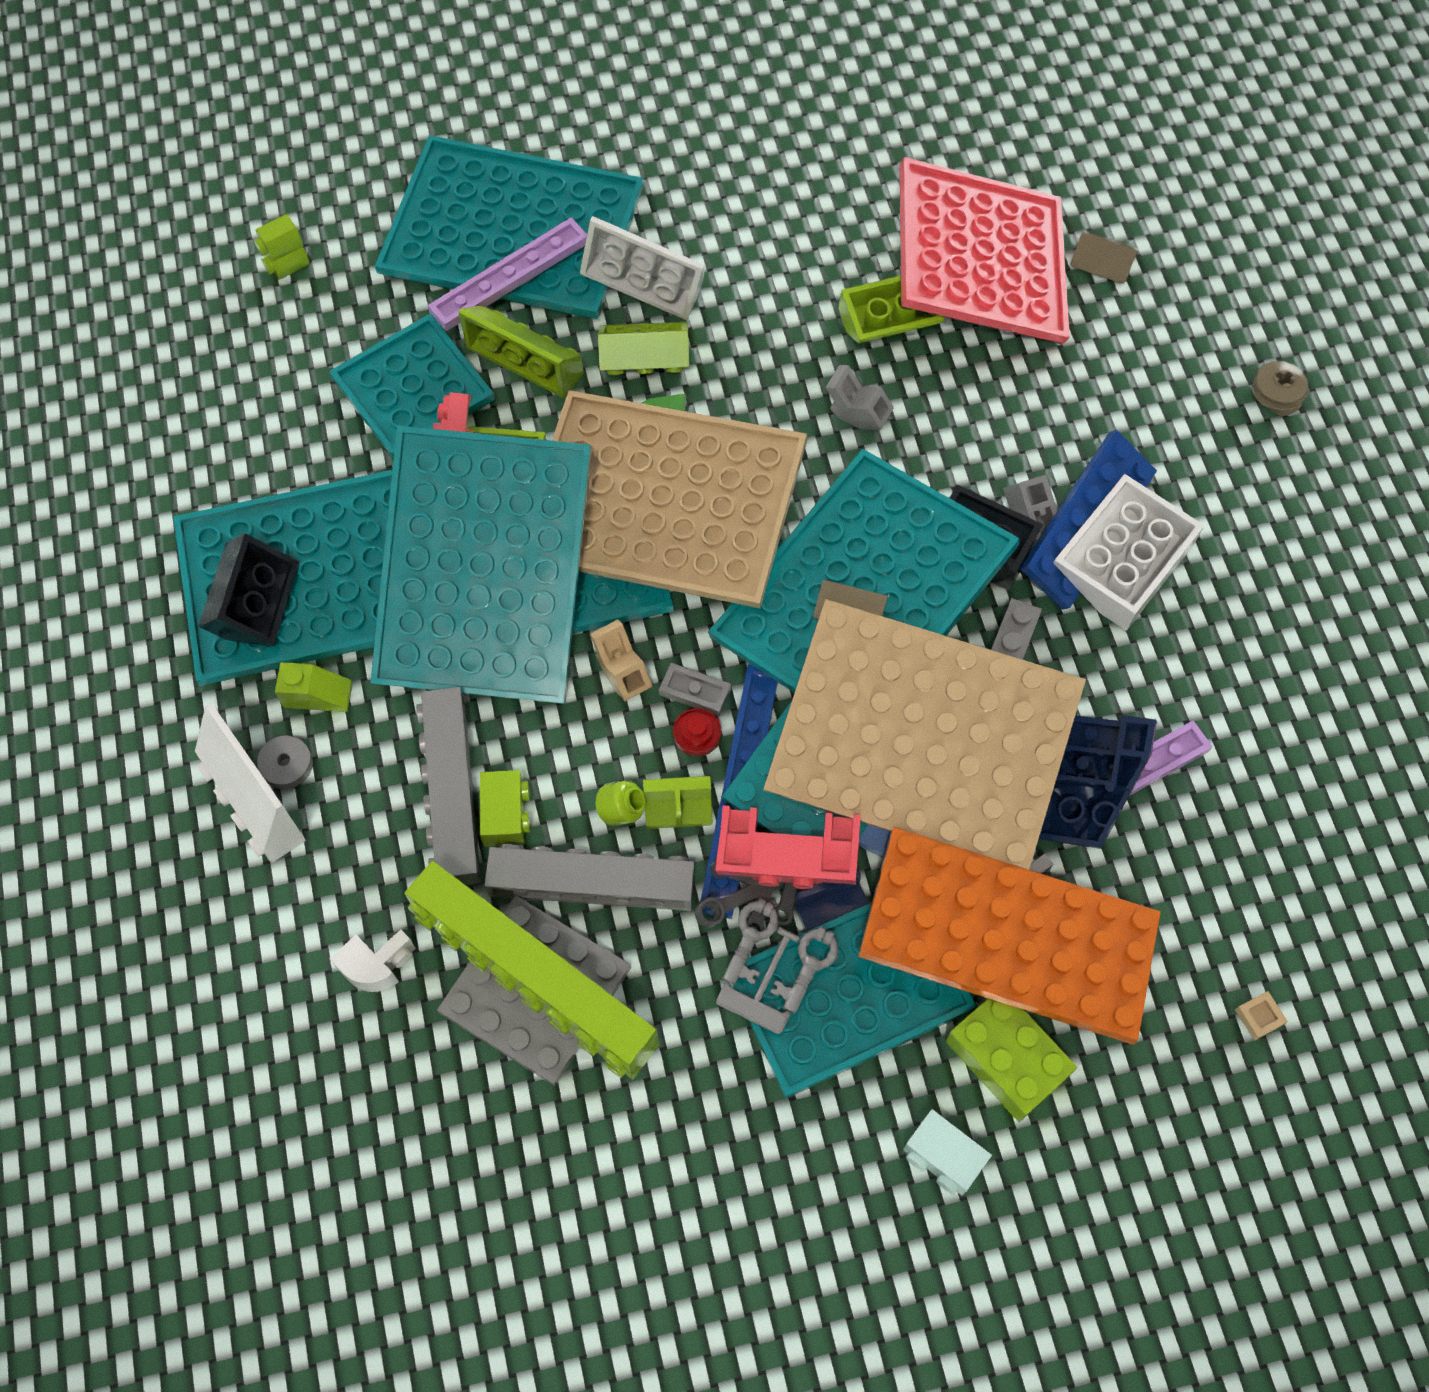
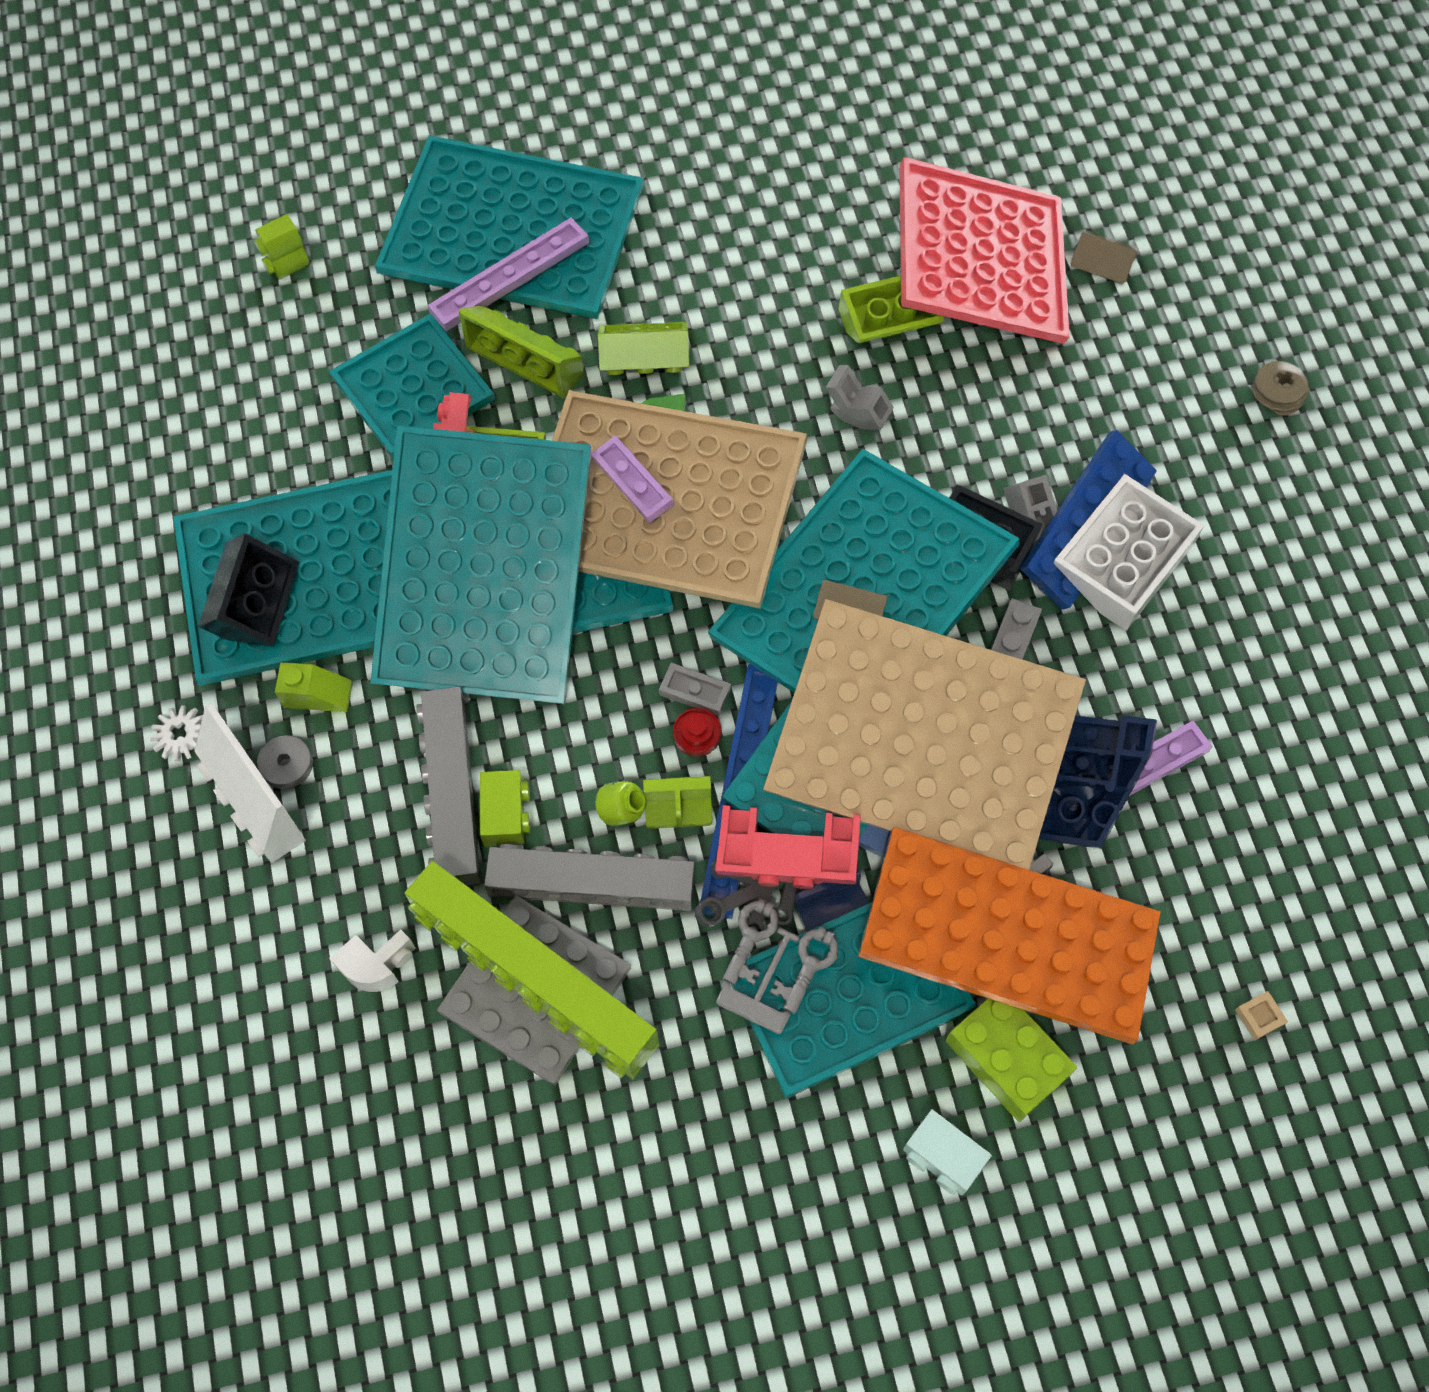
(166, 737): none -> white gear
(619, 661): tan brick -> none
(632, 479): none -> lavender plate
(641, 268): white slope -> none

